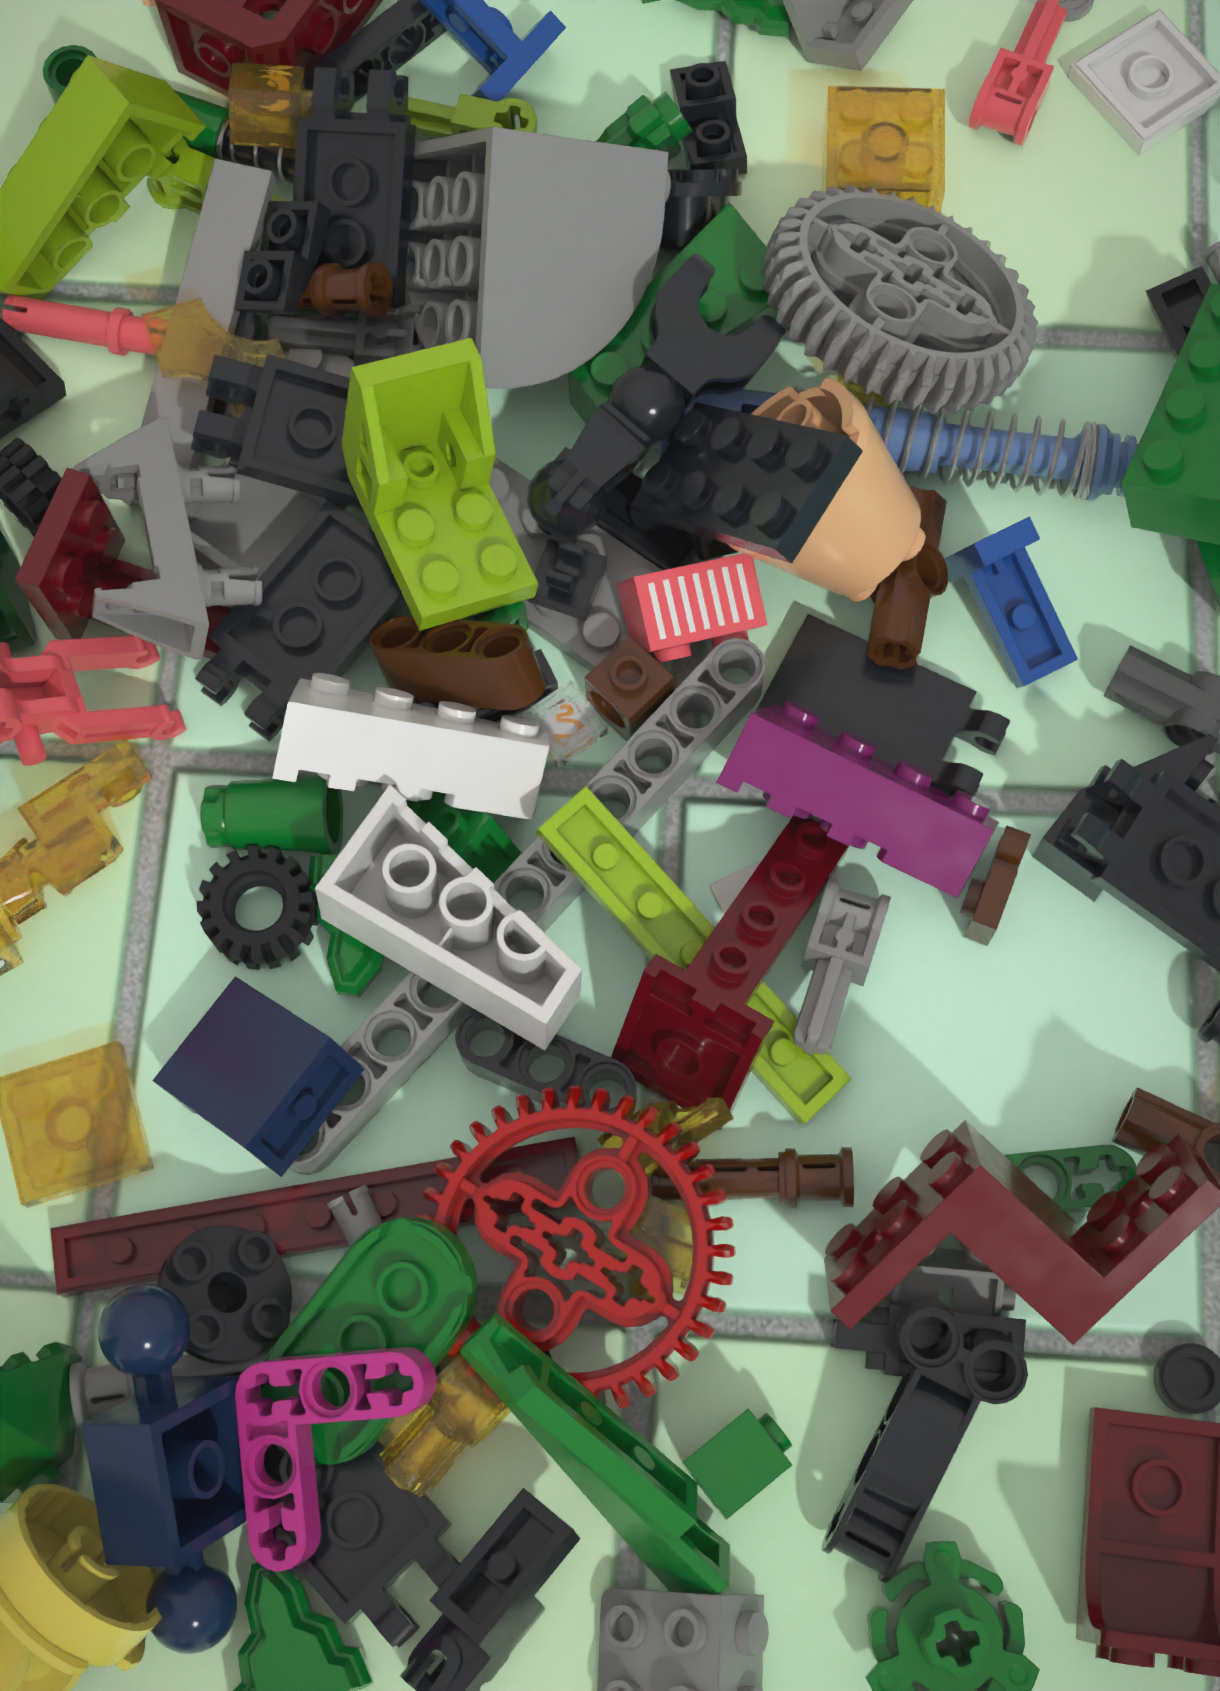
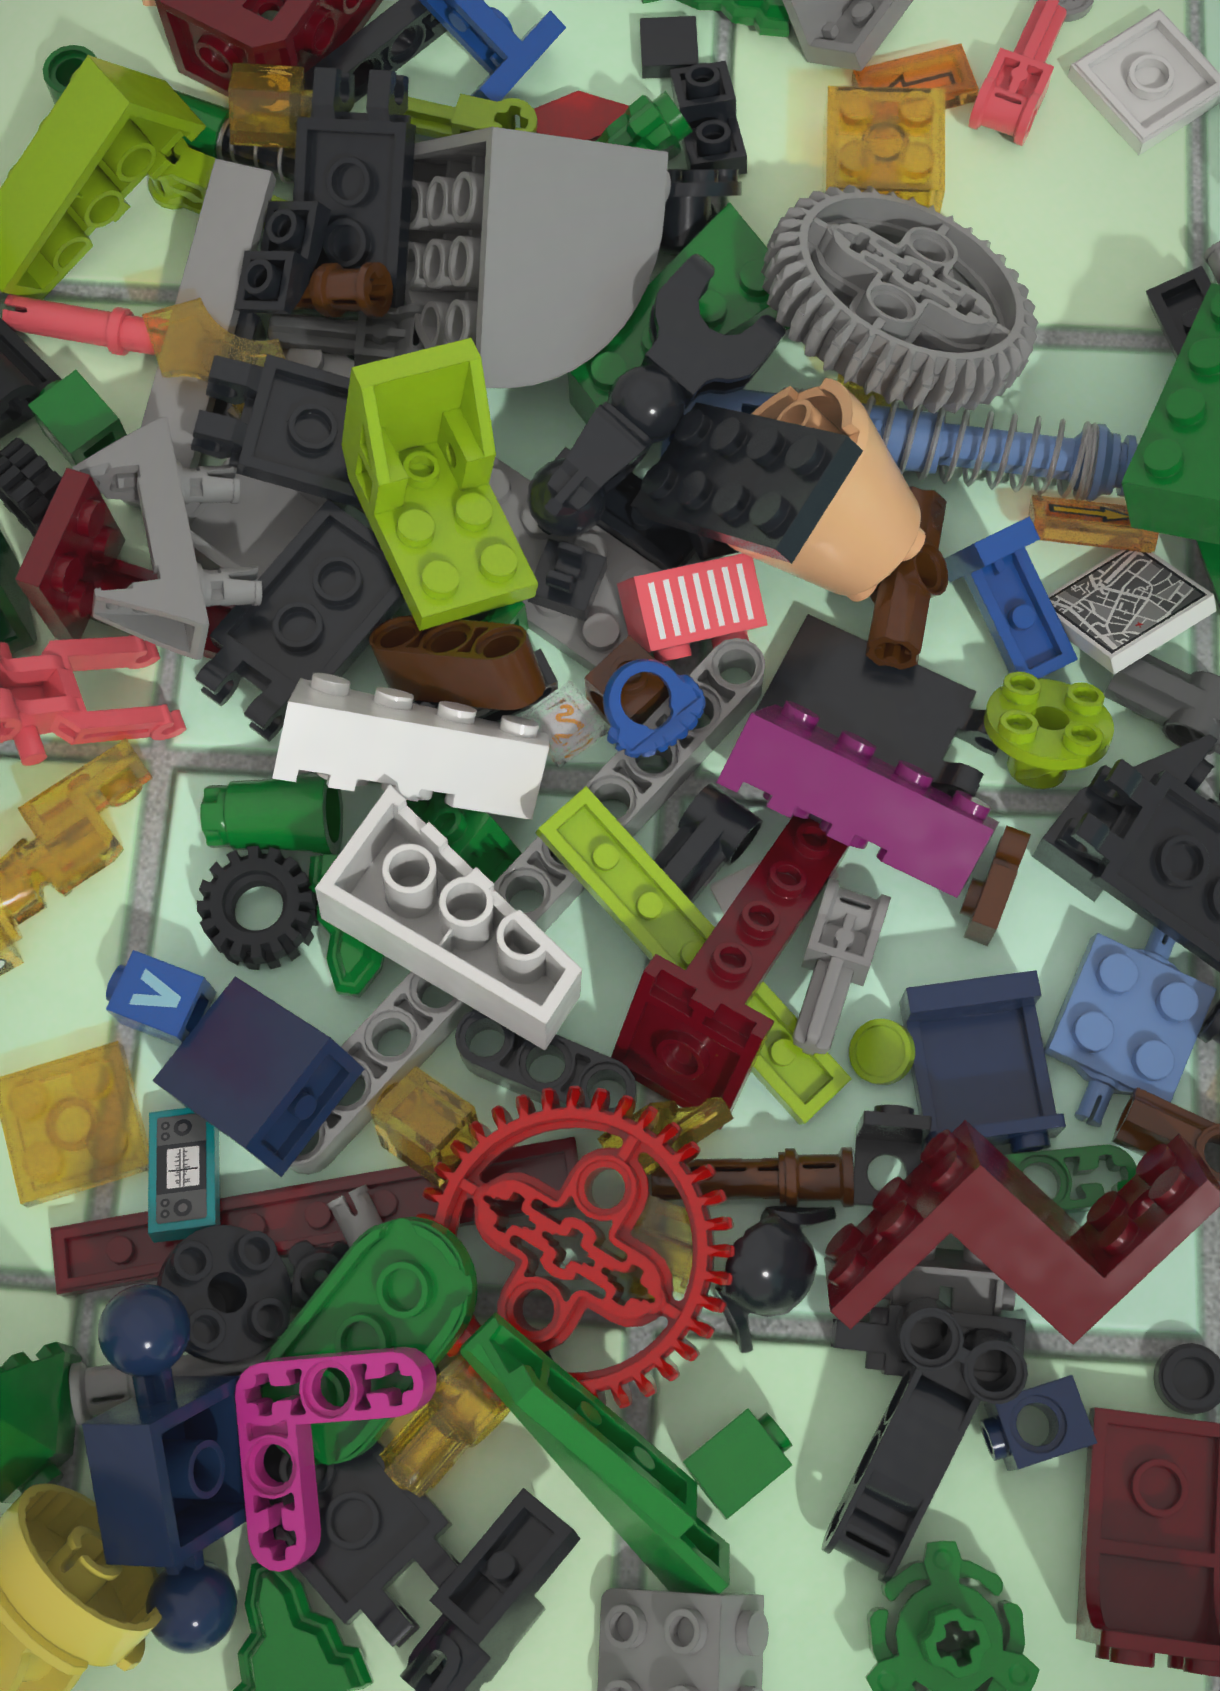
(75, 418): none -> green brick
(158, 997): none -> blue brick
(182, 1175): none -> tile
(306, 1261): none -> black plate
(420, 1122): none -> clear yellow brick
(578, 116): none -> red tile
(667, 45): none -> black tile
(685, 703): none -> blue piece
(709, 835): none -> black piece
(771, 1267): none -> black piece
(882, 1051): none -> lime piece
(890, 1132): none -> black bracket
(938, 68): none -> clear orange tile
(982, 1059): none -> dark blue panel
(1047, 727): none -> lime plate
(1067, 1425): none -> dark blue brick
(1088, 524): none -> clear orange tile
(1128, 1022): none -> medium blue plate
(1129, 607): none -> tile

